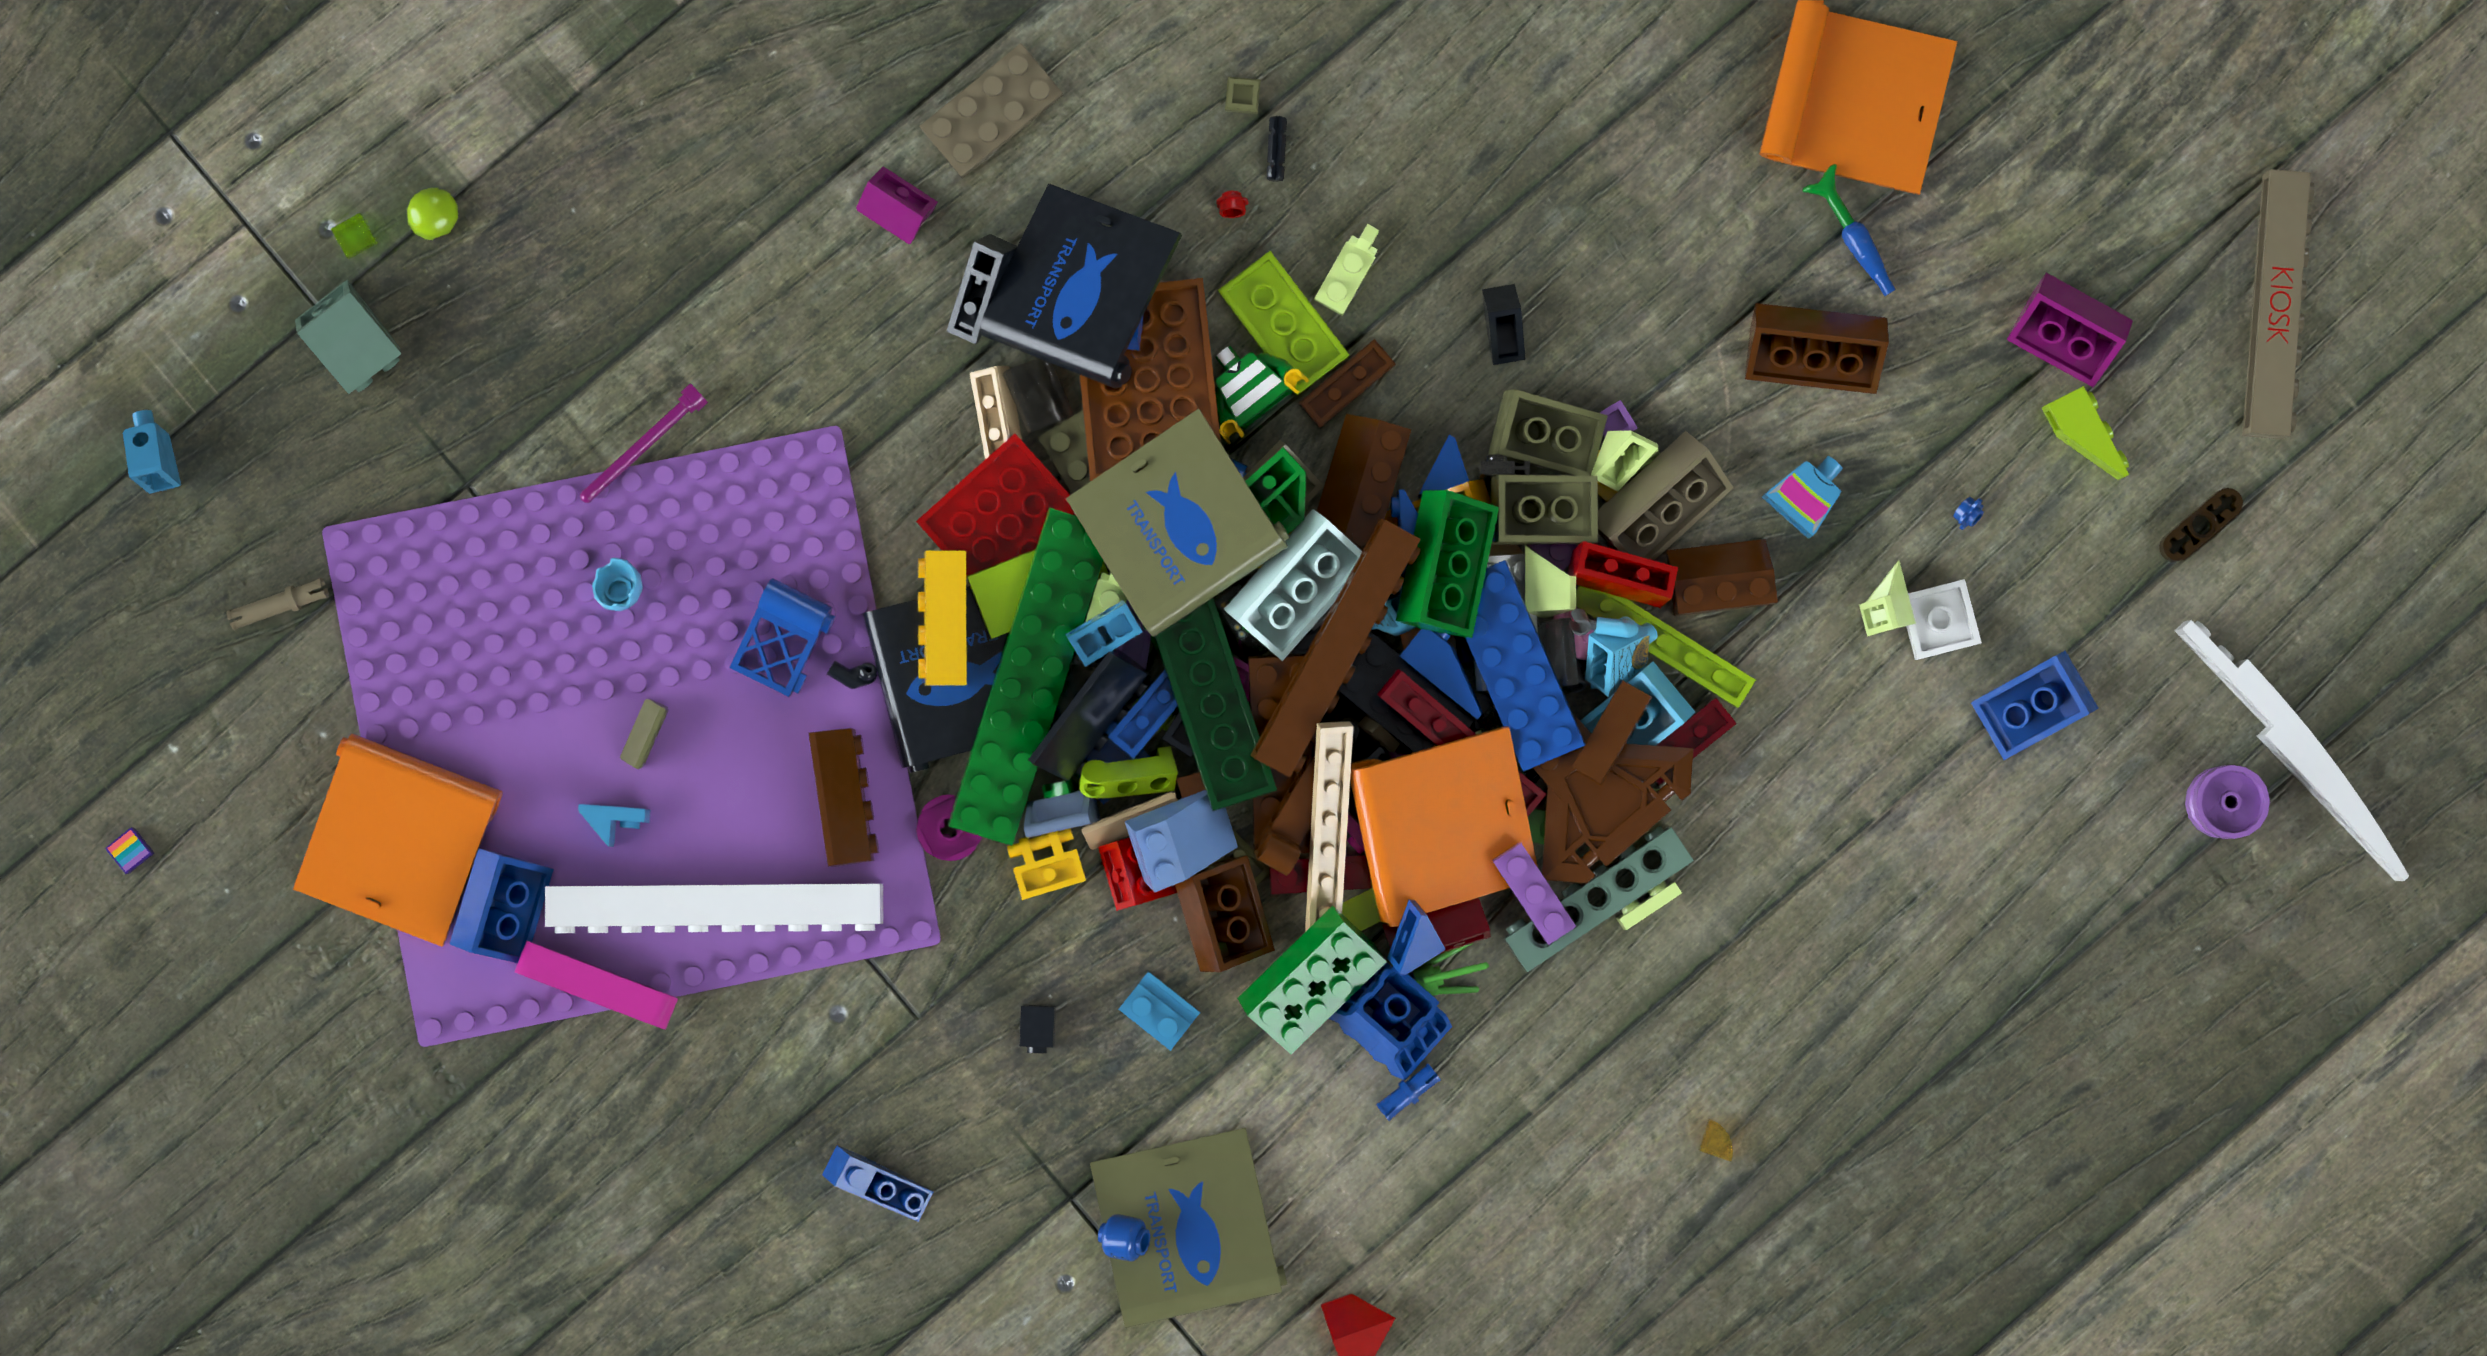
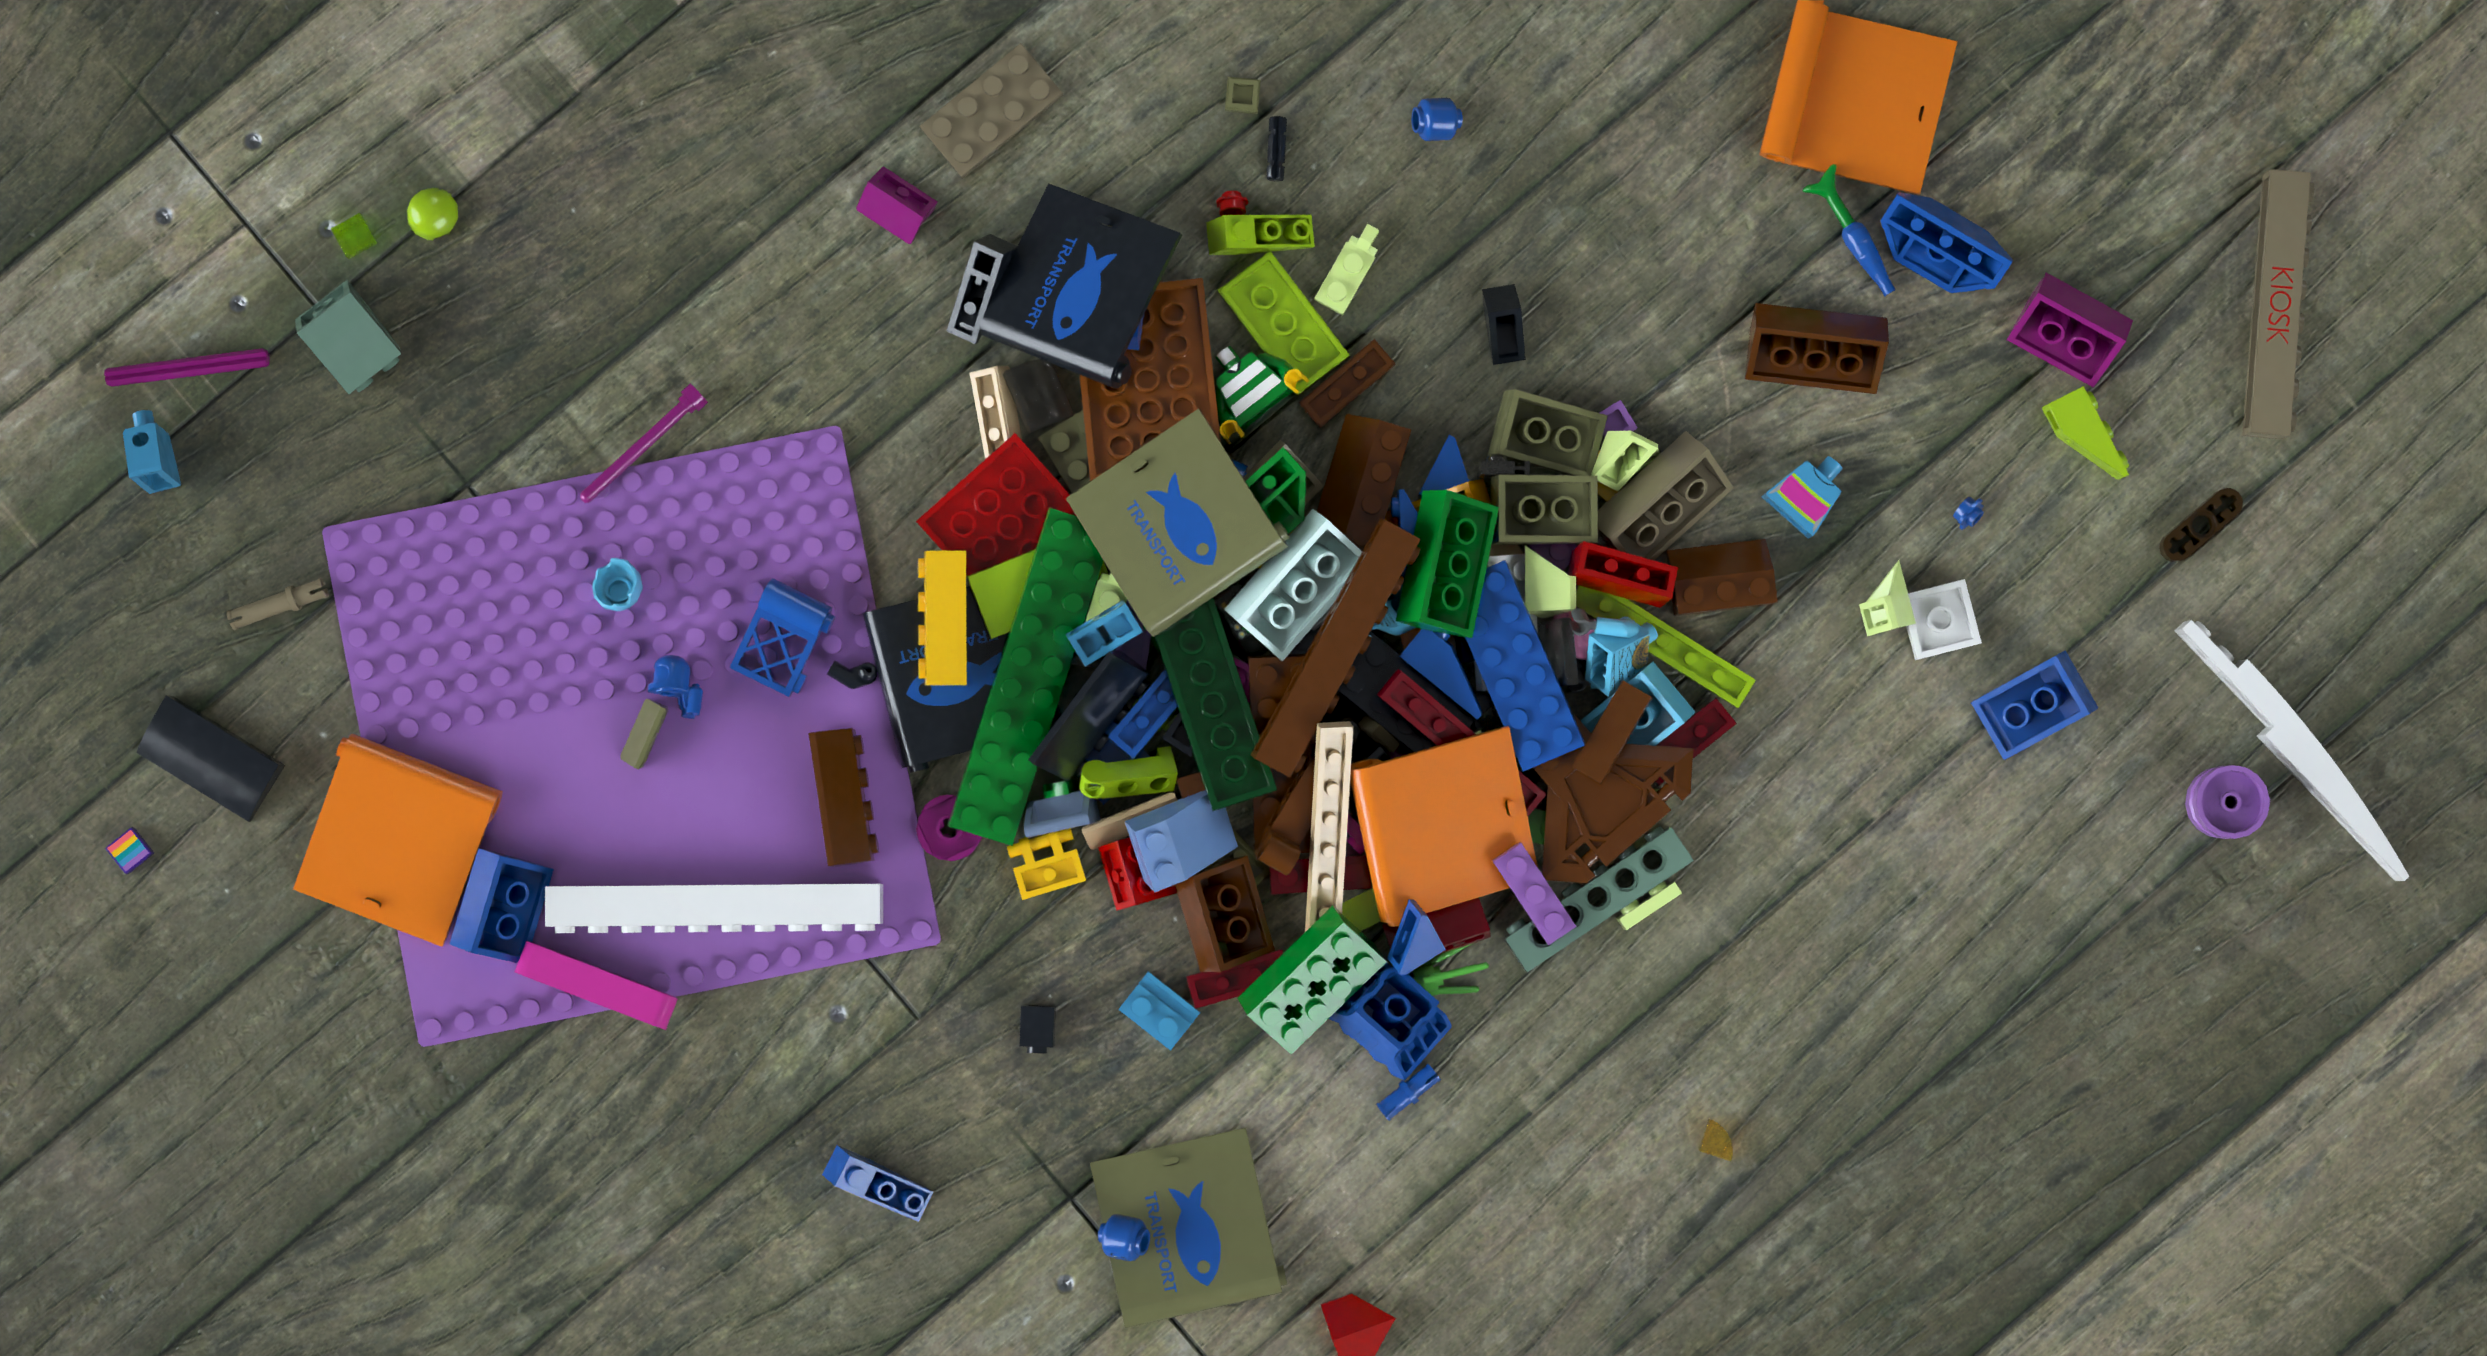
(187, 367): none -> magenta axle
(209, 757): none -> black slope
(604, 819): dark azure slope -> none
(673, 680): none -> blue piece
(1215, 987): none -> dark red plate
(1259, 234): none -> lime slope
(1436, 119): none -> blue head
(1943, 245): none -> blue wedge

